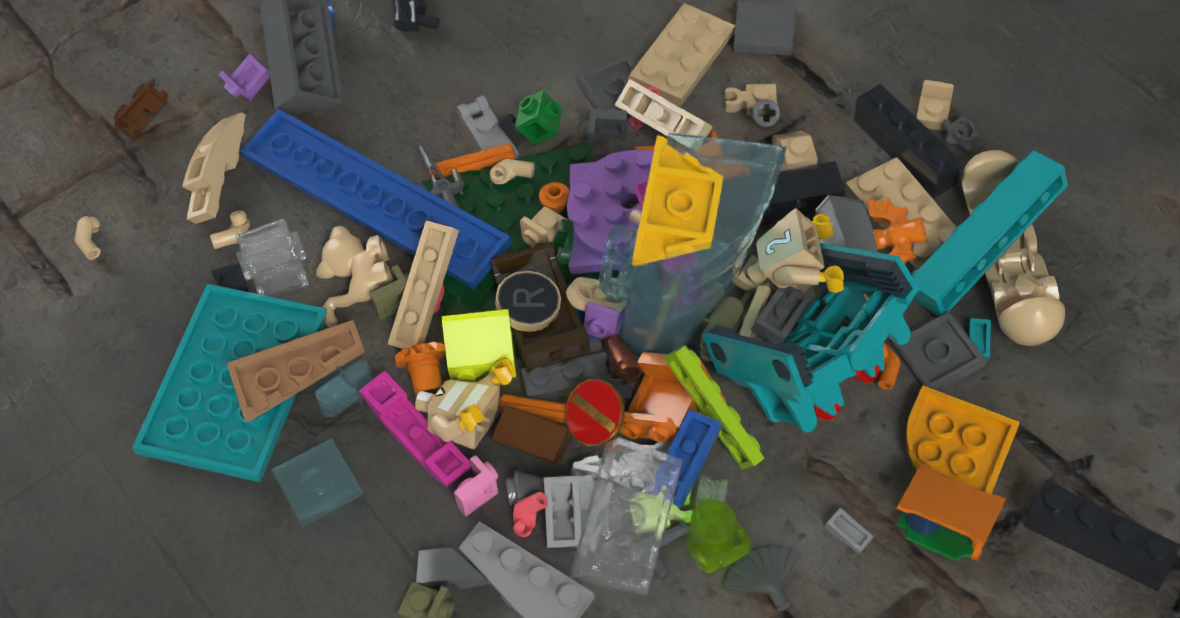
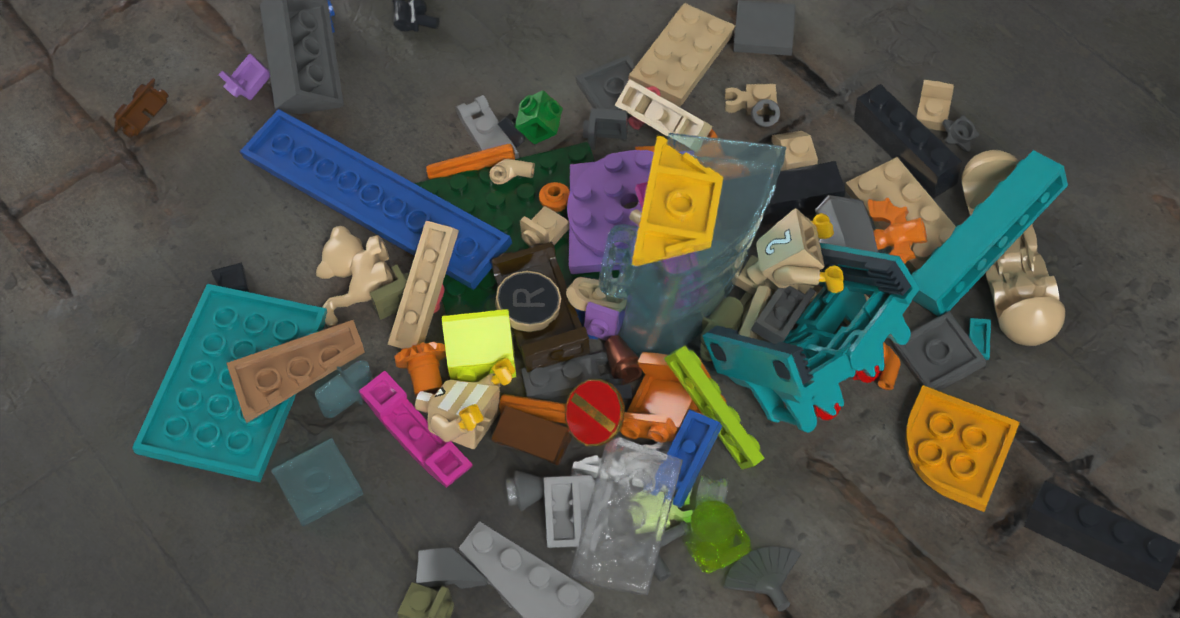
(83, 235): tan arm -> none
(206, 169): tan slope -> none
(239, 224): tan arm -> none
(272, 258): clear plate -> none
(442, 187): dark grey piece -> none
(477, 490): bright pink bracket -> none
(525, 513): coral arm -> none
(563, 241): dark green tile -> none
(848, 530): light grey piece -> none
(947, 514): orange piece -> none

